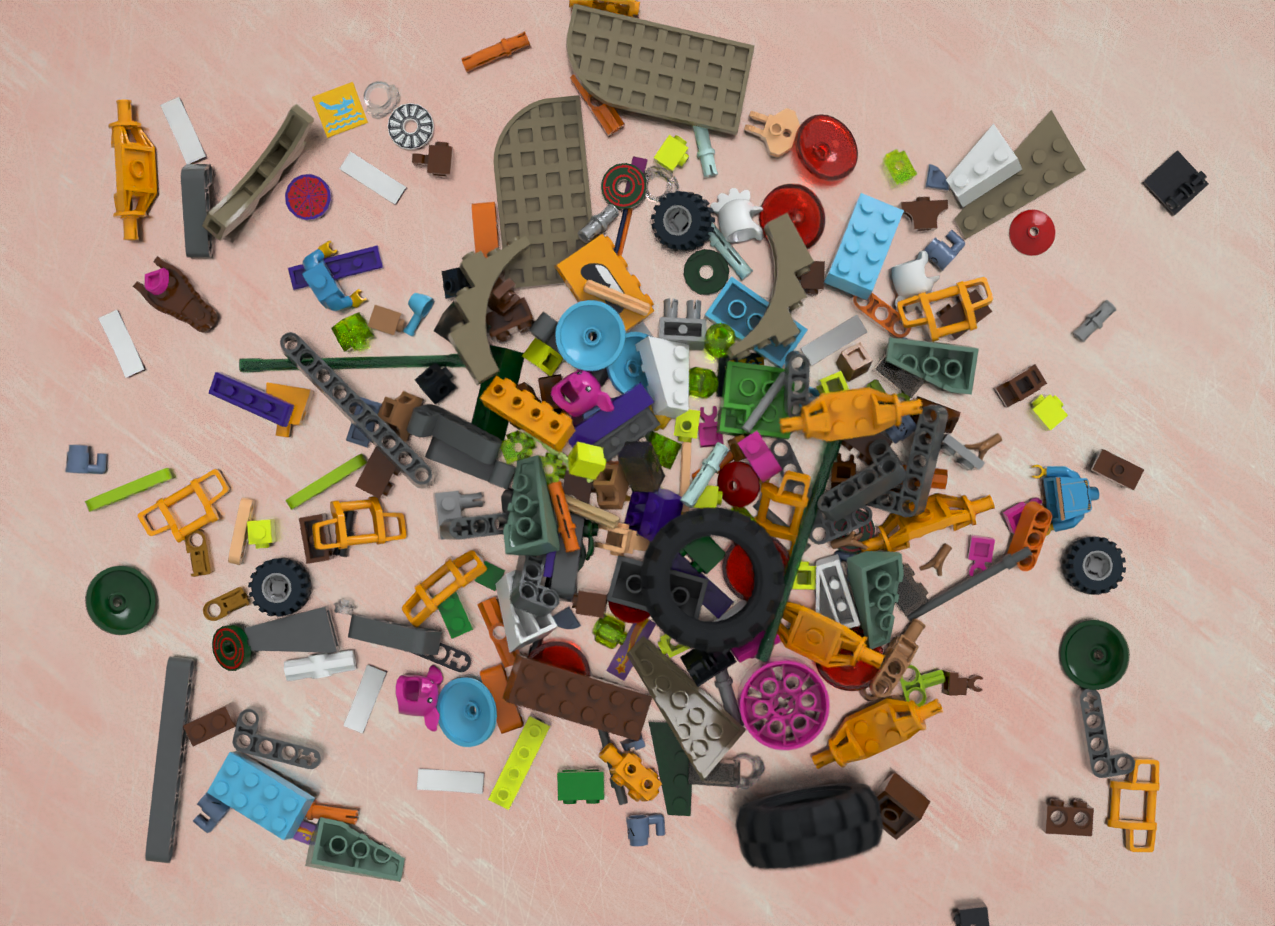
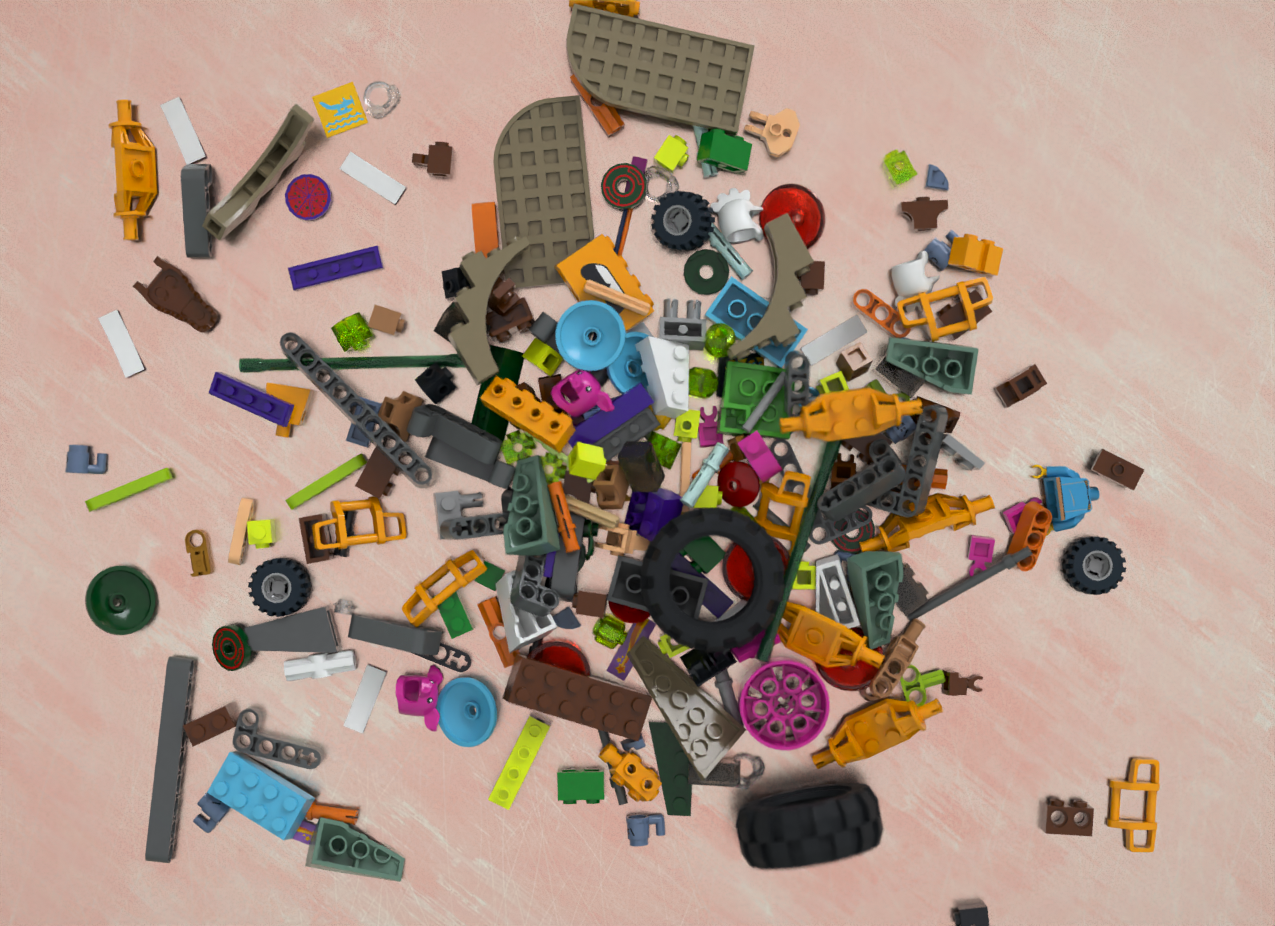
(157, 281): dark pink tile -> none
(164, 505): light orange bar -> none
(228, 602): pearl gold piece -> none
(323, 282): dark azure torso -> none
(401, 116): tile -> none
(421, 306): medium azure bar -> none
(450, 781): white sticker -> none
(493, 52): orange pin -> none
(507, 714): orange beam -> none
(598, 223): light grey pin -> none
(724, 151): none -> green brick
(833, 142): clear red dish -> none
(849, 540): medium nougat bar -> none
(863, 246): medium azure brick -> none
(900, 805): reddish brown slope -> none
(938, 560): medium nougat bar -> none
(975, 255): none -> light orange brick
(983, 167): white wedge -> none
(984, 446): medium nougat bar -> none
(1020, 232): red dish -> none
(1045, 162): dark tan wing -> none
(1048, 411): neon yellow brick -> none
(1080, 655): dark green dish -> none
(1095, 321): light grey pin -> none
(1098, 730): dark grey beam -> none
(1176, 182): black hinge -> none

